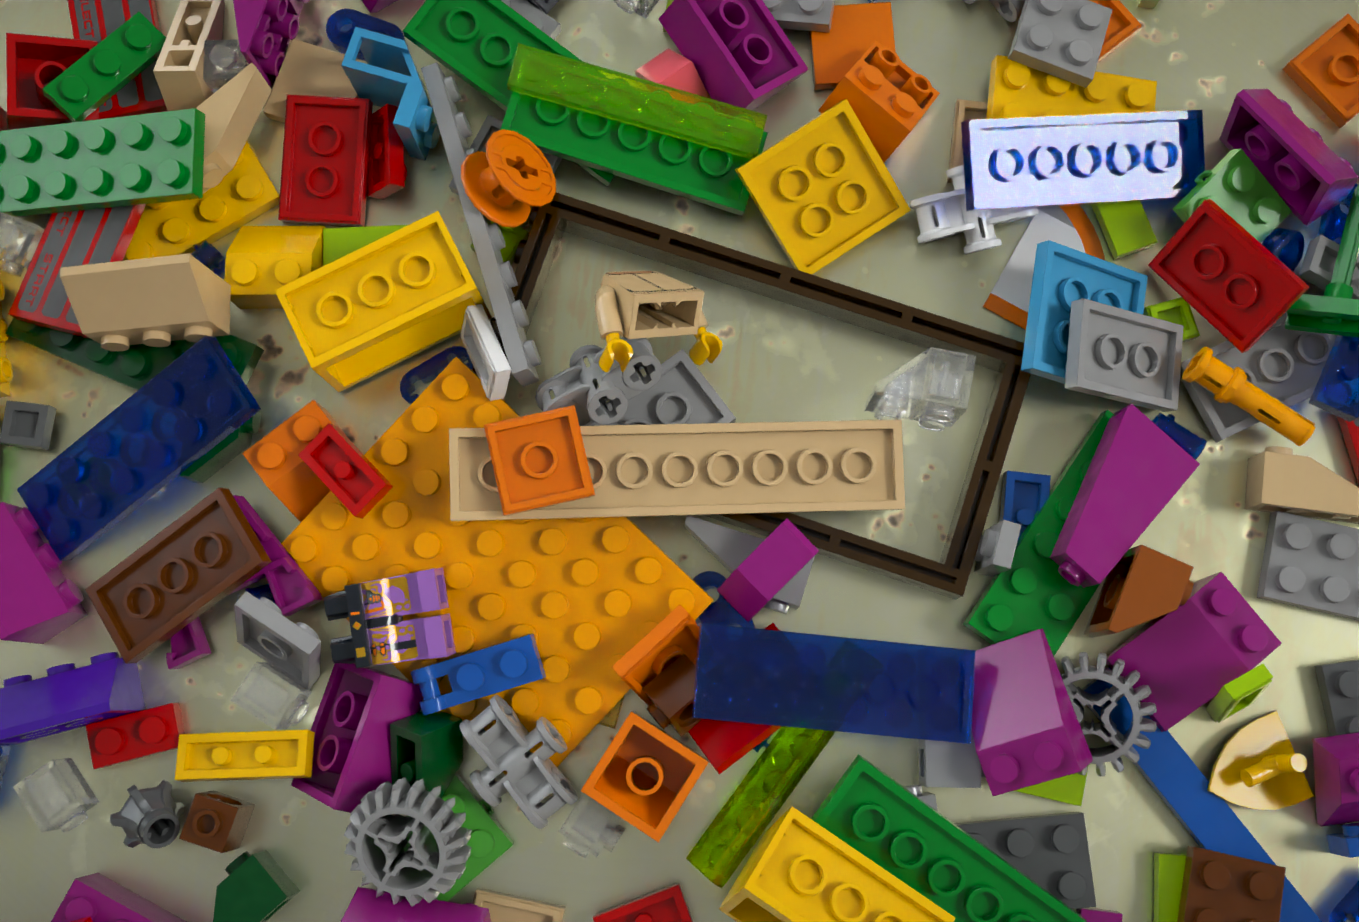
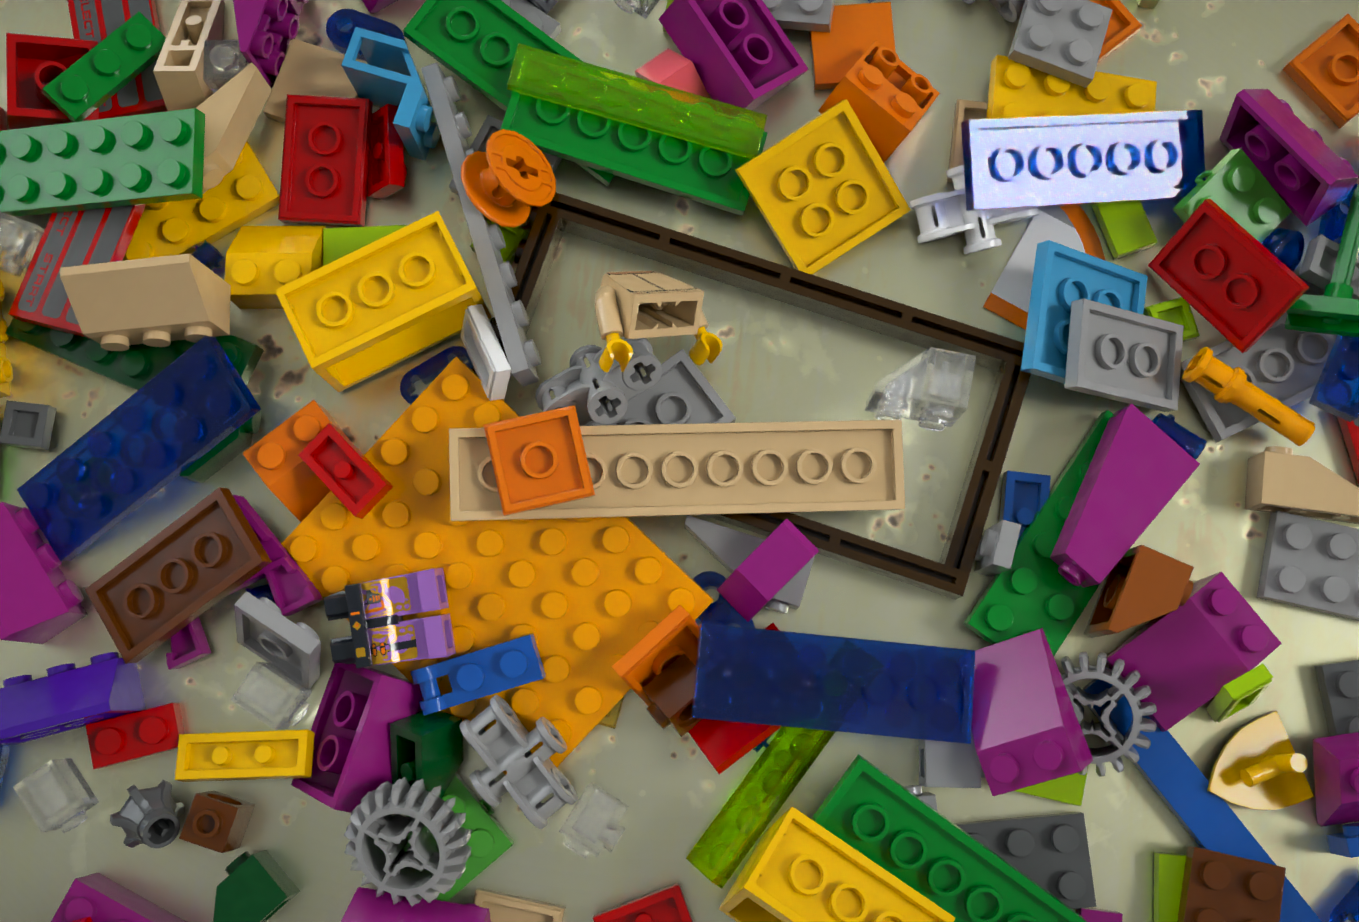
(645, 776): orange slope -> none

